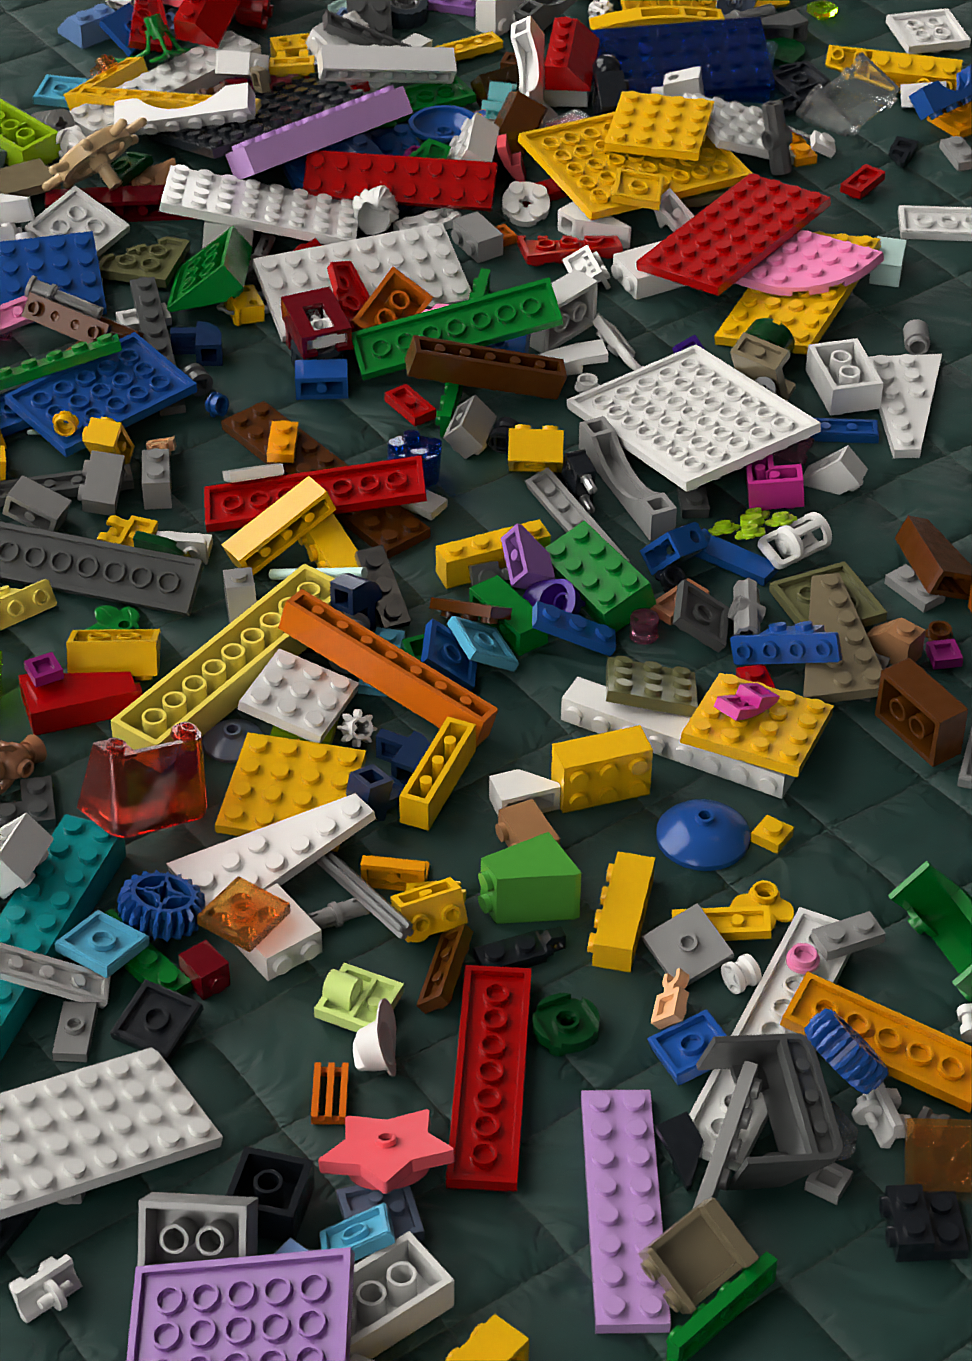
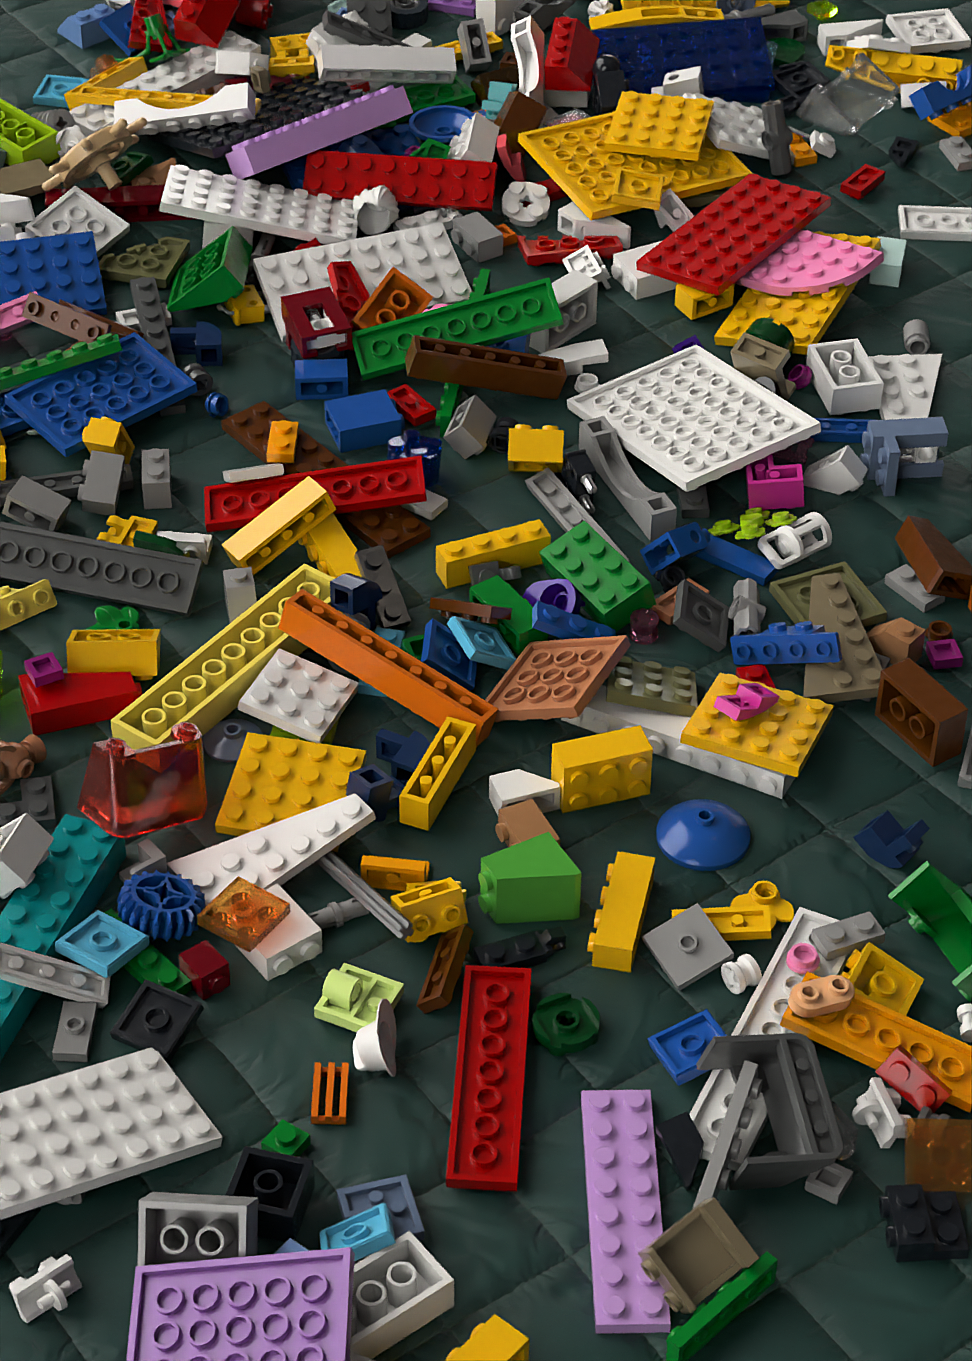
(54, 293): light grey pin -> none
(63, 428): yellow plate -> none
(149, 860): none -> light grey panel
(162, 443): light nougat plate -> none
(281, 574): light aqua bar -> none
(286, 1139): none -> green plate
(363, 420): none -> blue brick
(365, 728): white gear -> none
(387, 1152): coral plate -> none
(474, 45): none -> light grey brick
(525, 558): medium lavender slope -> none
(556, 677): none -> nougat plate
(616, 342): white plate -> none
(671, 1004): light nougat plate -> none
(699, 303): none -> yellow brick
(772, 834): yellow plate -> none
(800, 375): none -> magenta plate
(826, 993): none -> light nougat plate
(841, 32): none -> white slope
(846, 1051): blue gear -> none
(877, 42): none -> white plate
(882, 978): none -> yellow plate
(888, 842): none -> dark blue brick
(903, 450): none -> sand blue brick
(913, 1080): none -> red plate

